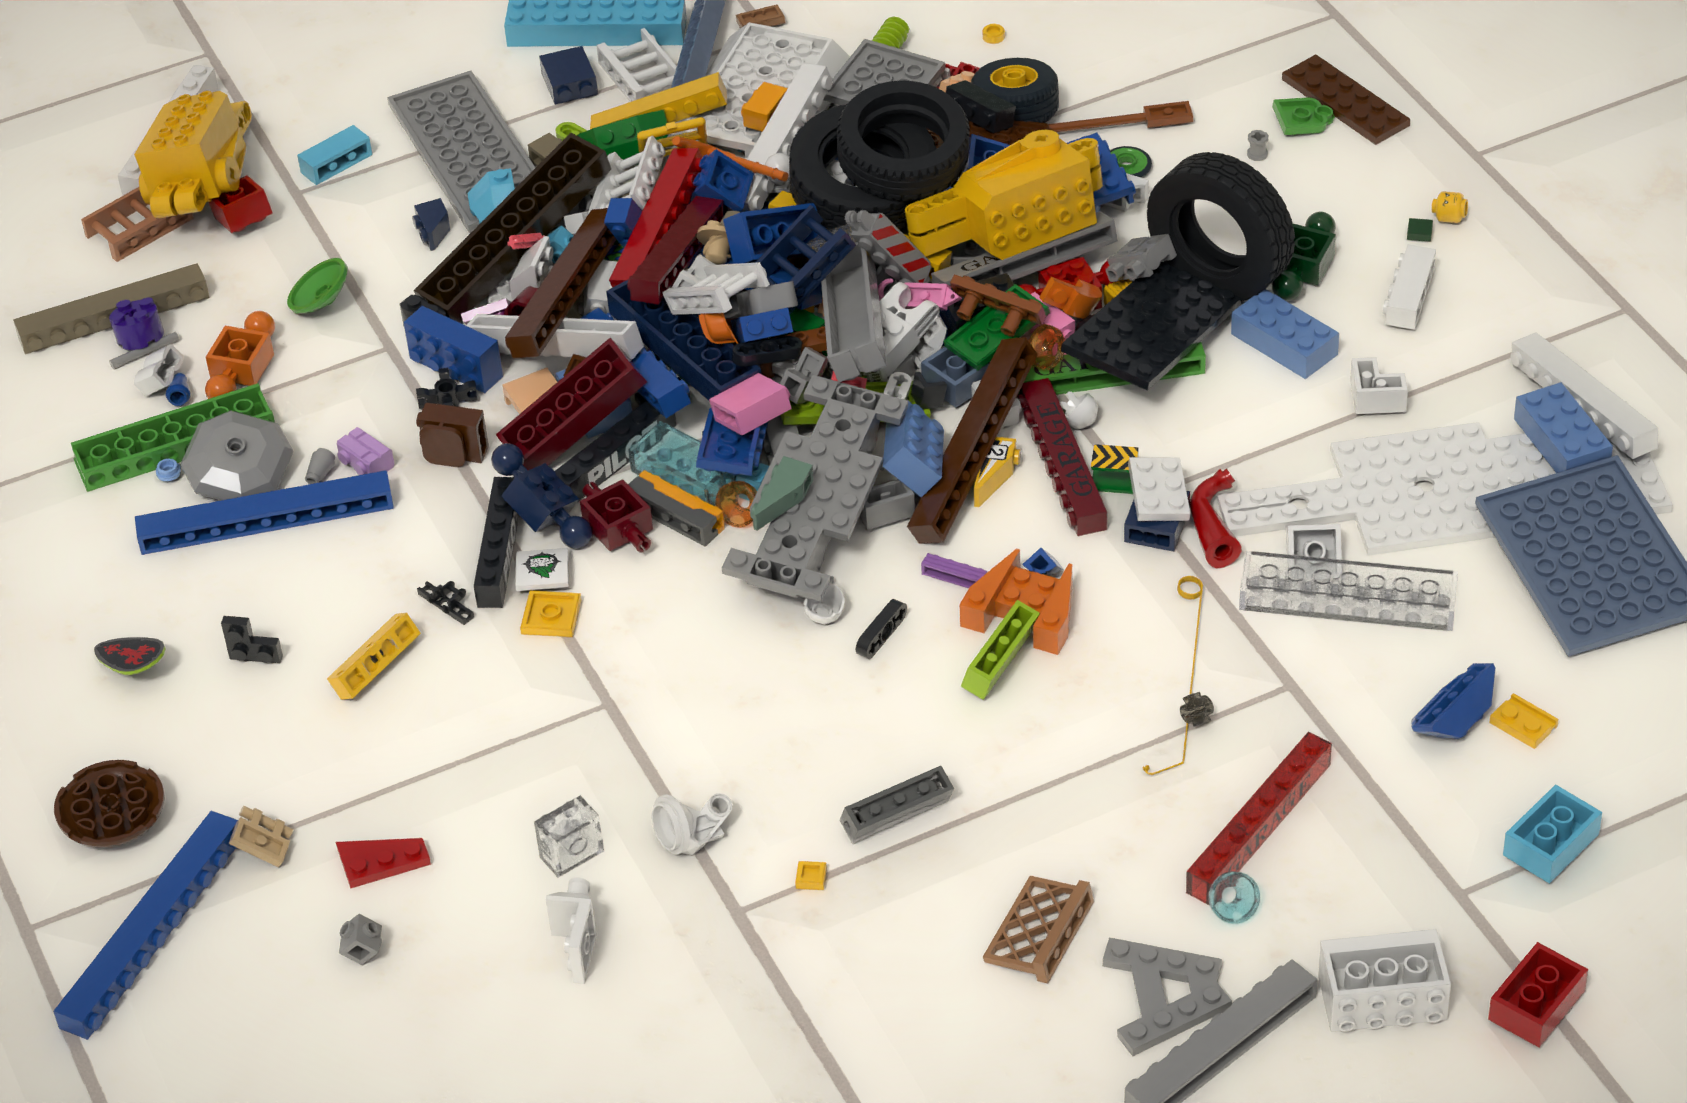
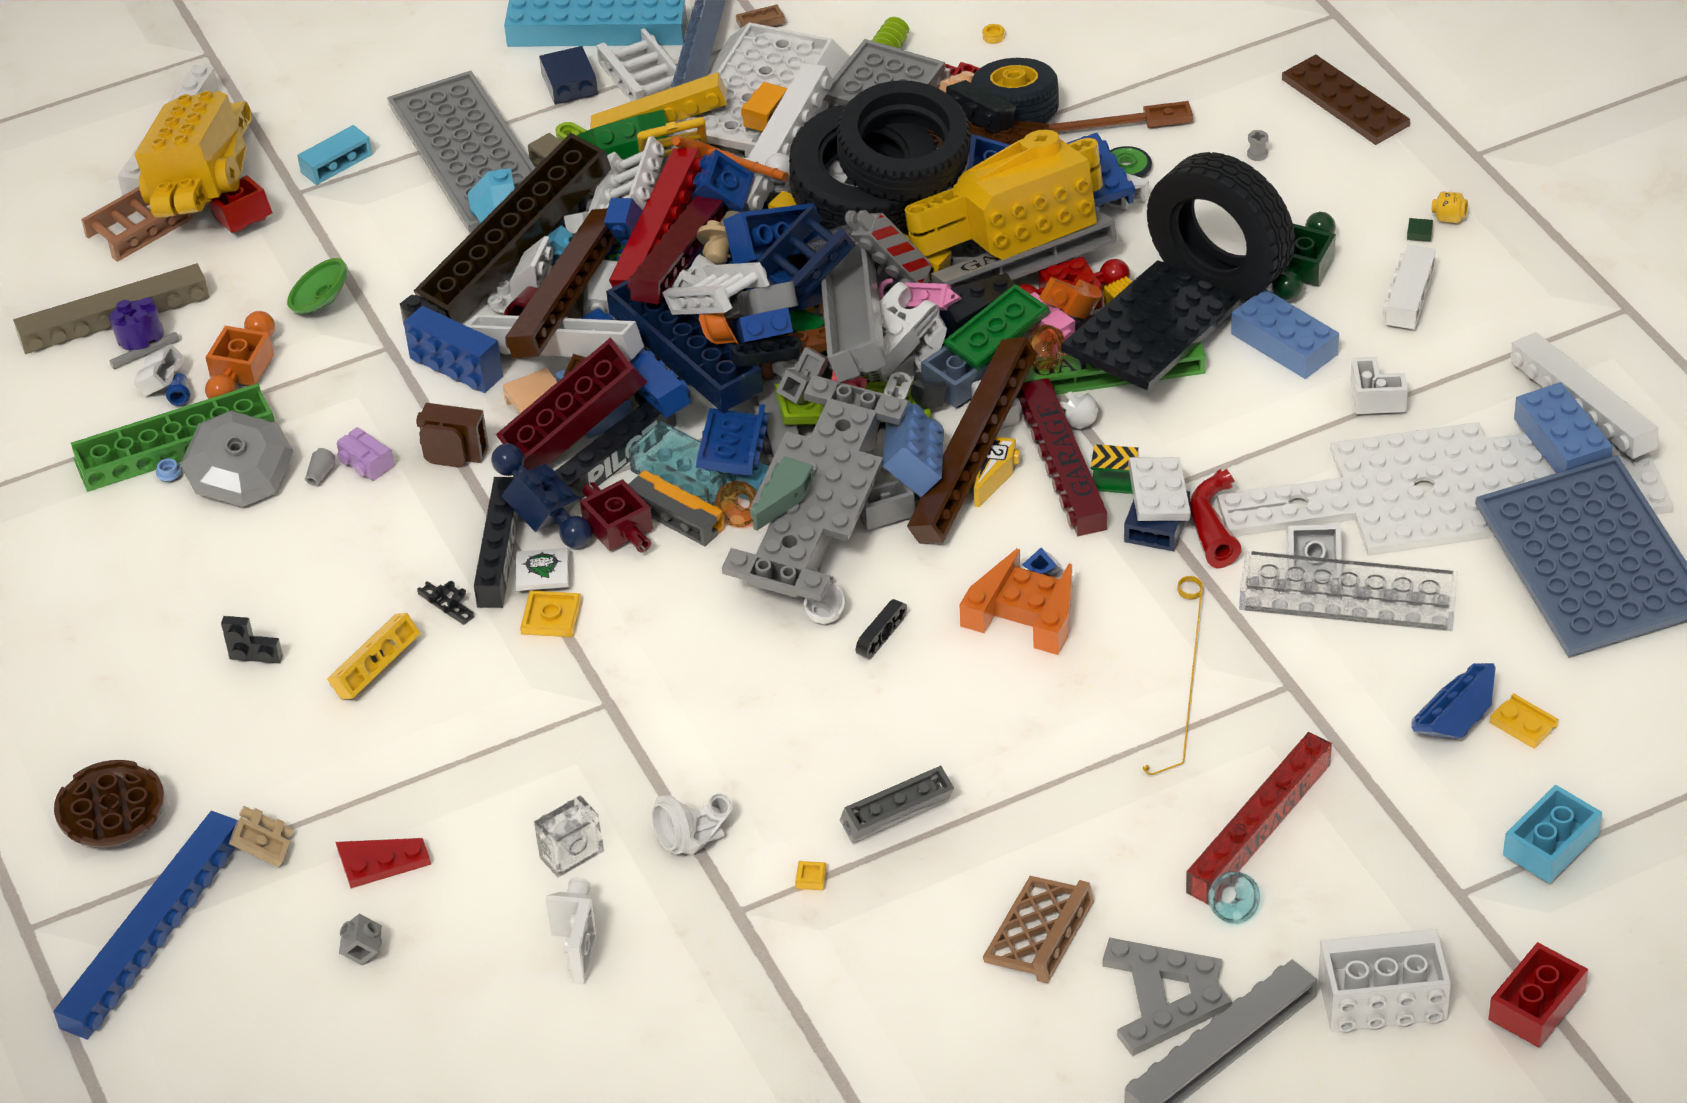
(130, 654): shield -> none
(263, 512): blue brick -> none
(432, 221): dark blue slope -> none
(447, 391): black pin -> none
(494, 308): plate -> none
(524, 240): coral axle -> none
(750, 404): bright pink brick -> none
(950, 570): medium lavender piece -> none
(1000, 649): lime brick -> none
(1016, 307): dark orange plate -> none
(1140, 257): light grey hips -> none
(1196, 709): clear smoke gear -> none
(1302, 115): bright green plate -> none

